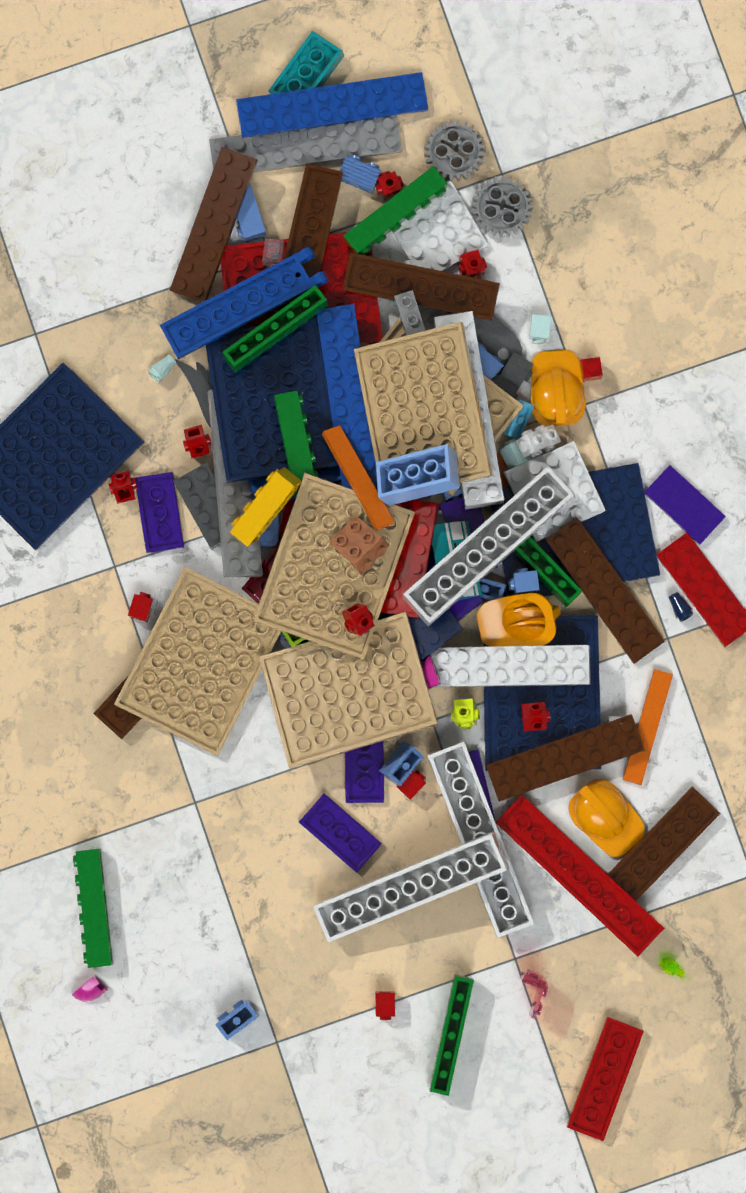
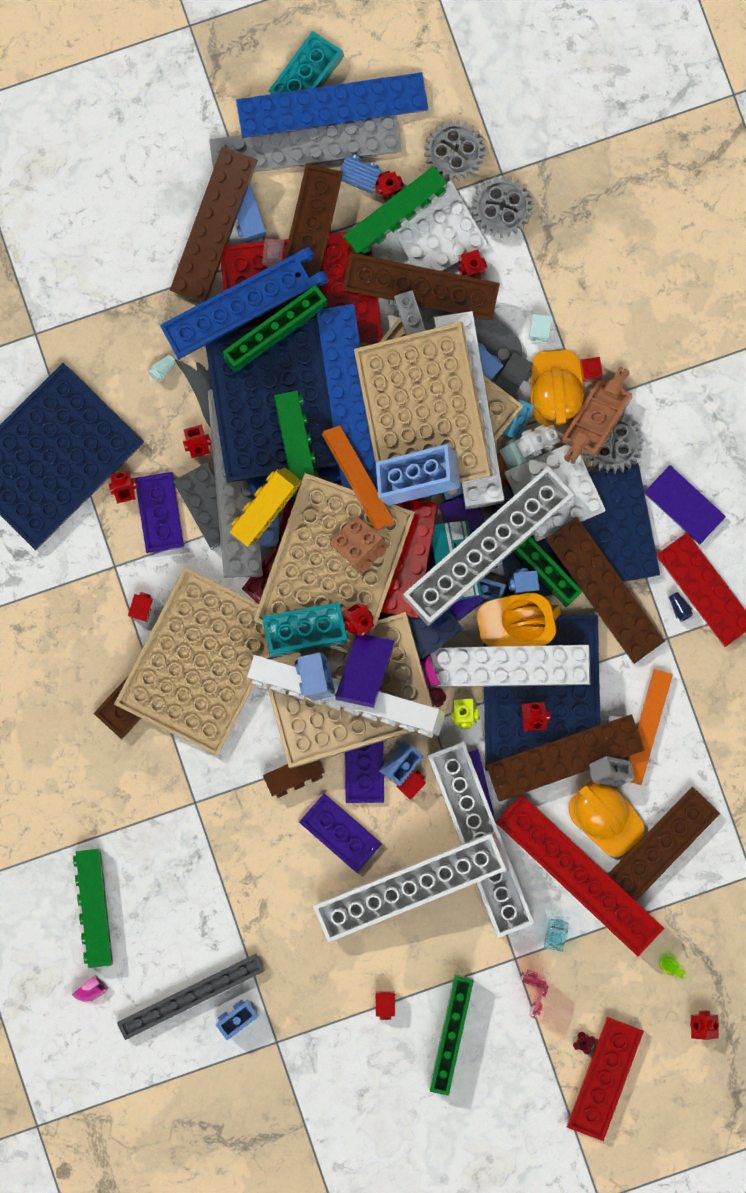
(190, 996): none -> dark grey plate
(284, 778): none -> reddish brown brick
(304, 629): none -> teal slope
(315, 676): none -> medium blue brick
(365, 670): none -> dark purple tile
(388, 708): none -> white brick
(442, 697): none -> dark red plate
(556, 934): none -> clear light blue bracket
(579, 1043): none -> dark red plate
(597, 417): none -> nougat plate
(611, 771): none -> light grey brick
(629, 442): none -> light grey gear
(704, 1026): none -> red brick

